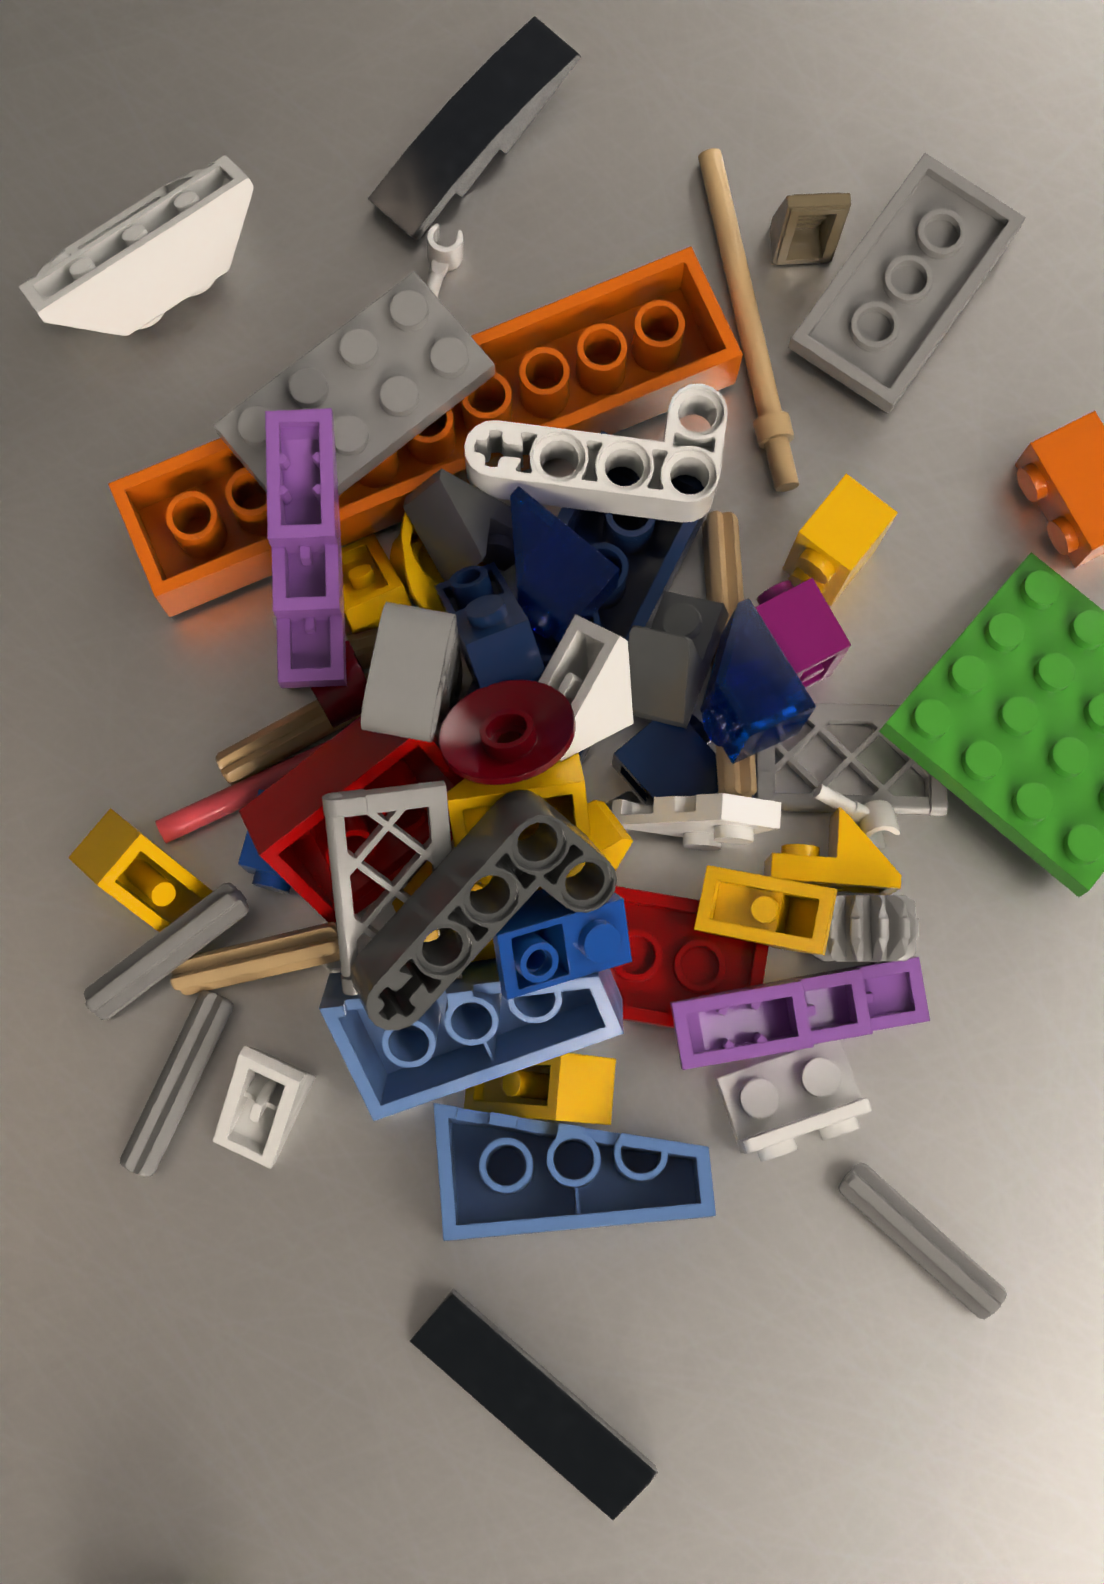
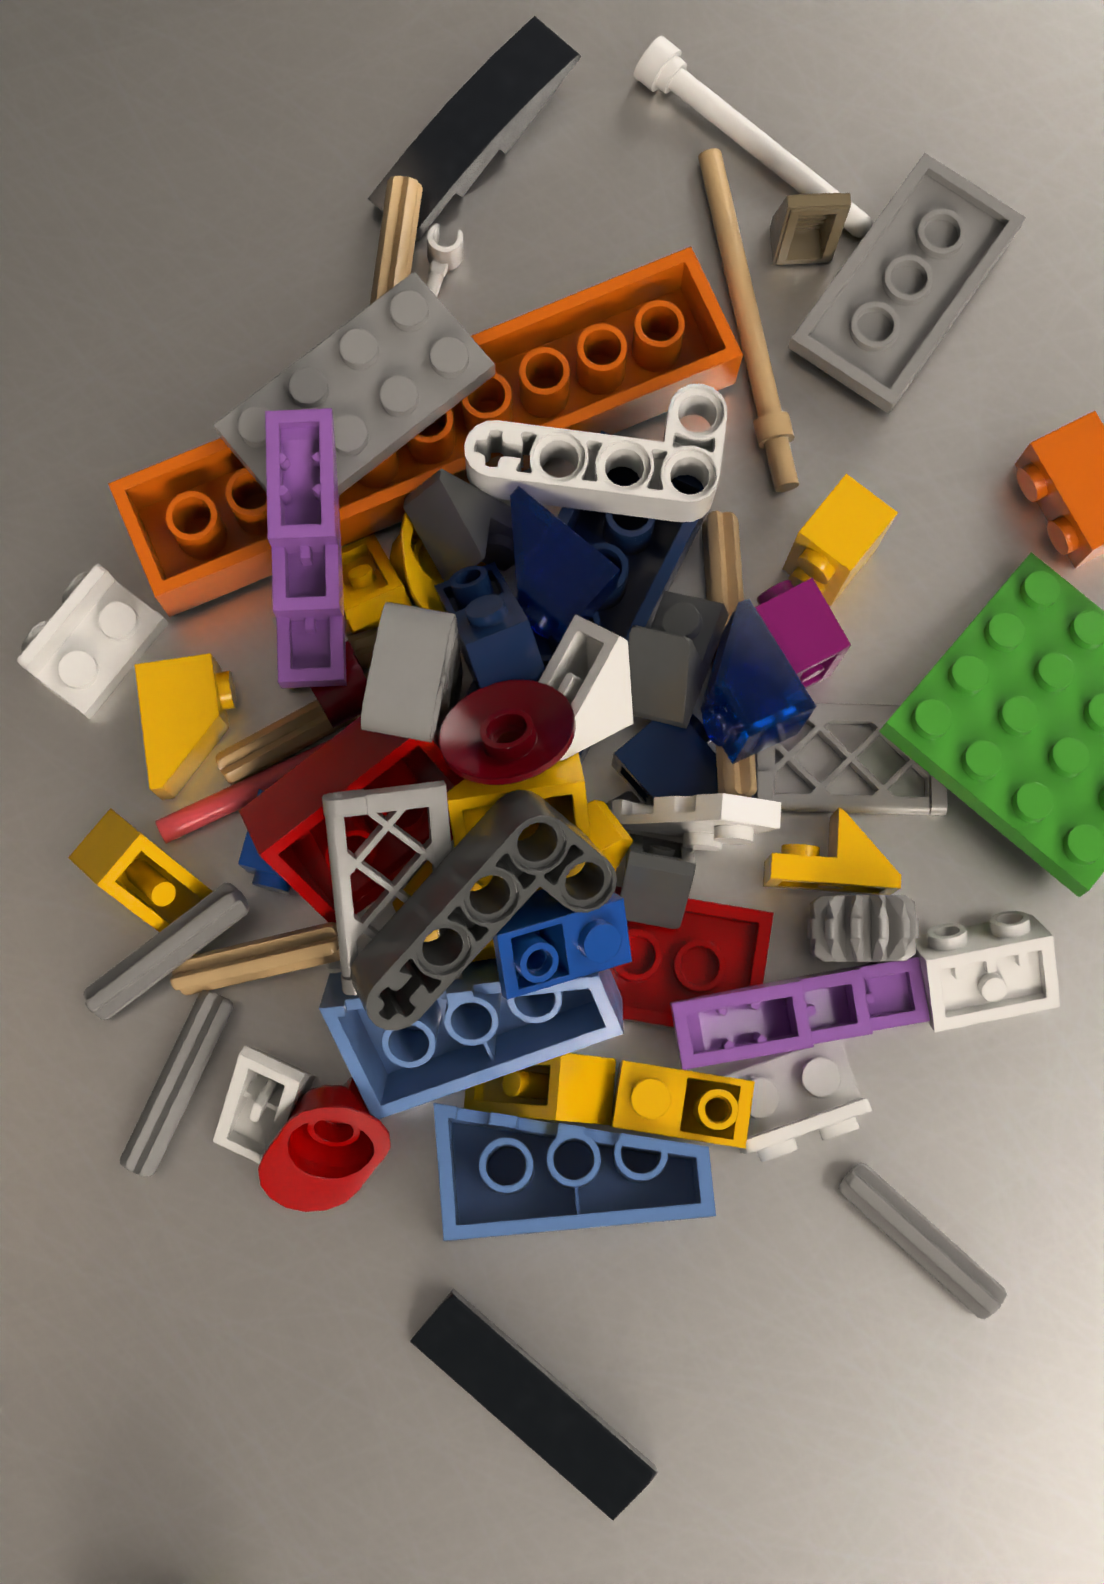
(90, 640): none -> white bracket
(147, 255): white wedge -> none
(181, 717): none -> yellow slope
(323, 1150): none -> red piece
(396, 234): none -> tan axle
(657, 881): none -> dark grey slope
(665, 70): none -> white piece
(682, 1104): none -> yellow slope
(766, 910): yellow slope -> none
(871, 816): white hand -> none
(988, 970): none -> white bracket

